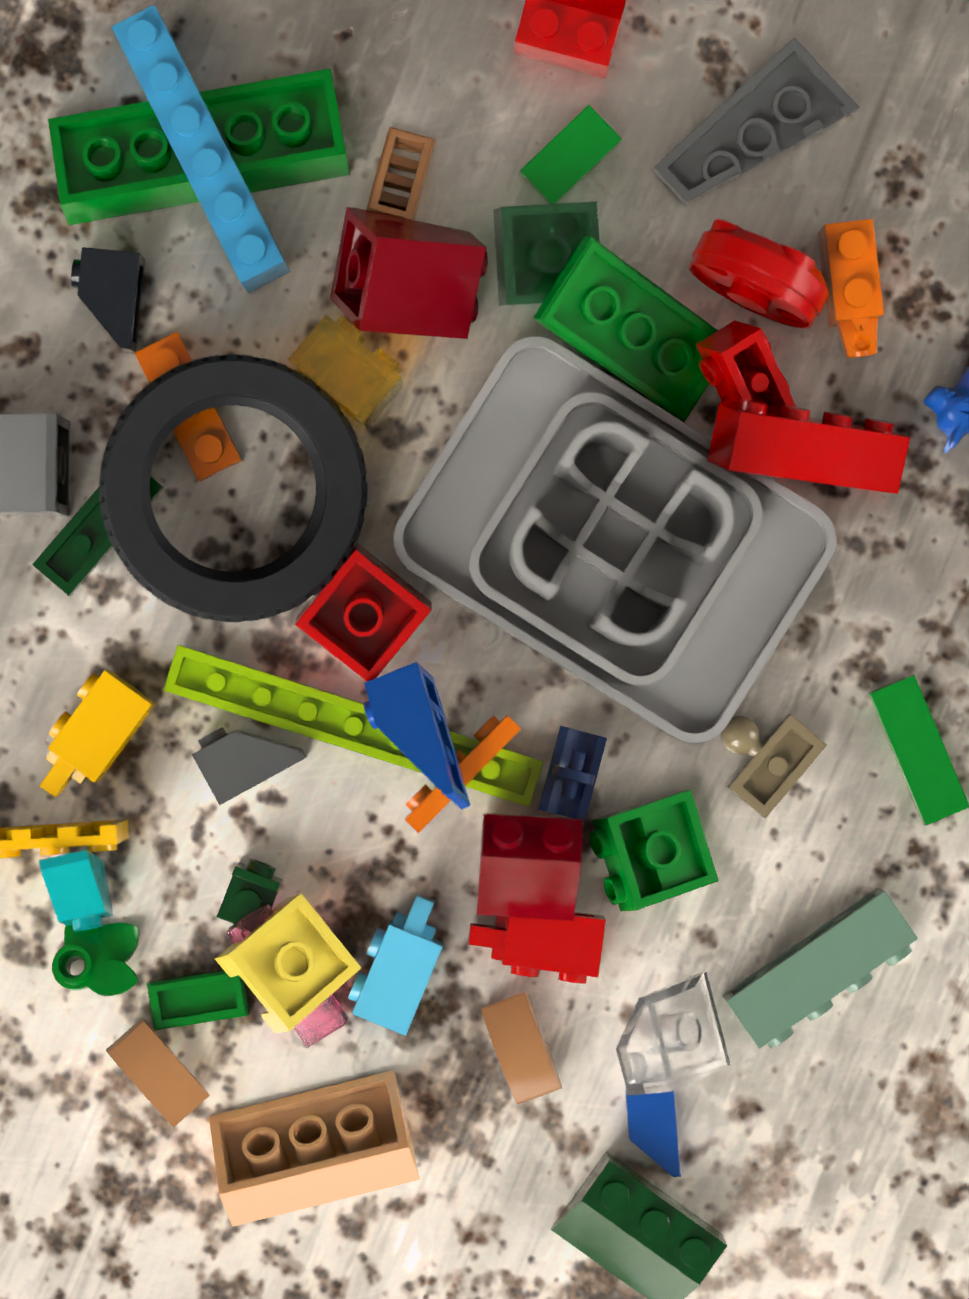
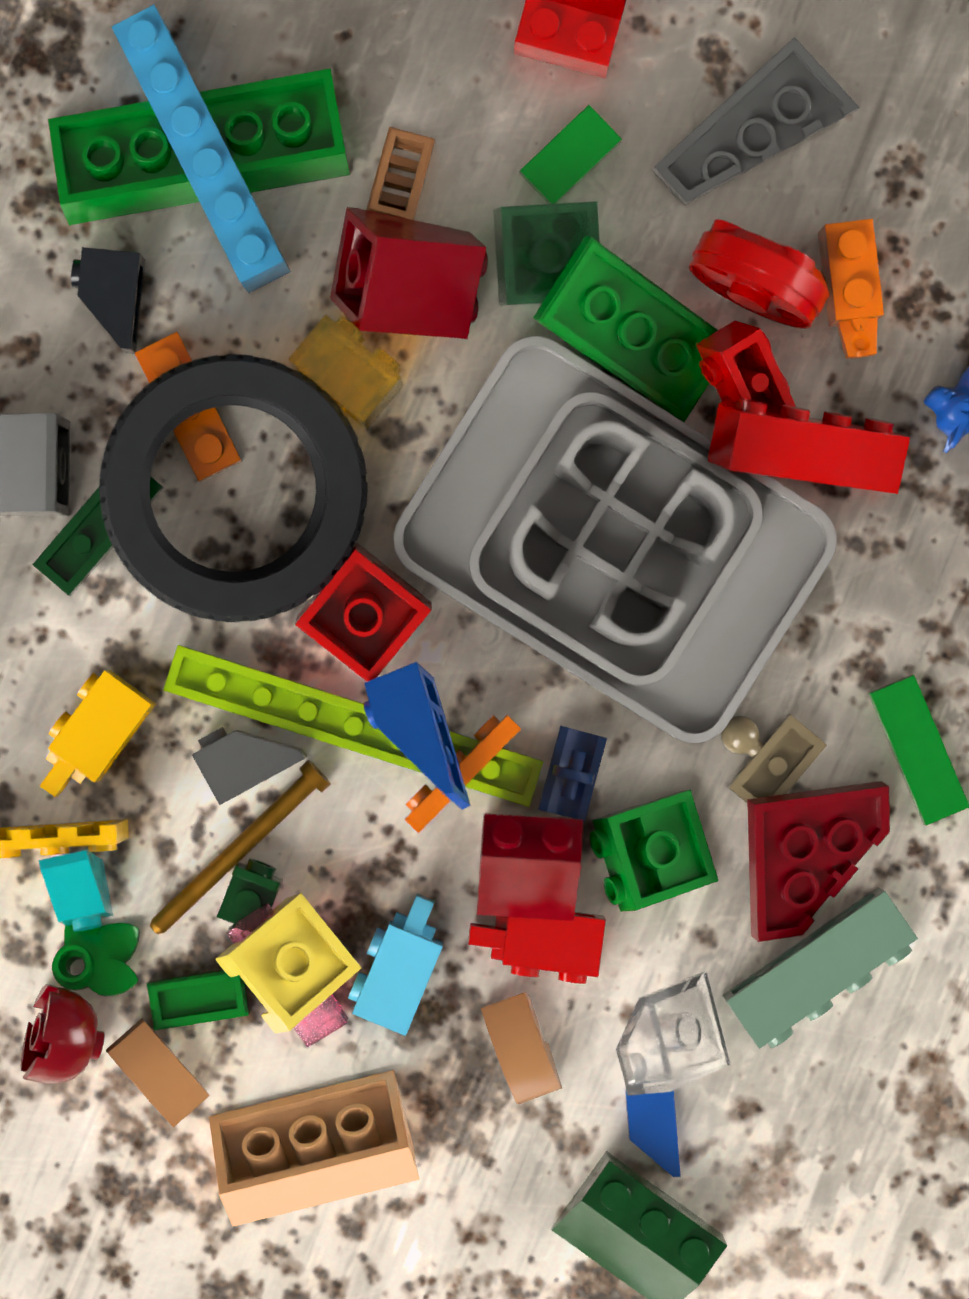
(61, 1037): none -> dark red cylinder
(240, 847): none -> pearl gold bar
(808, 850): none -> dark red plate

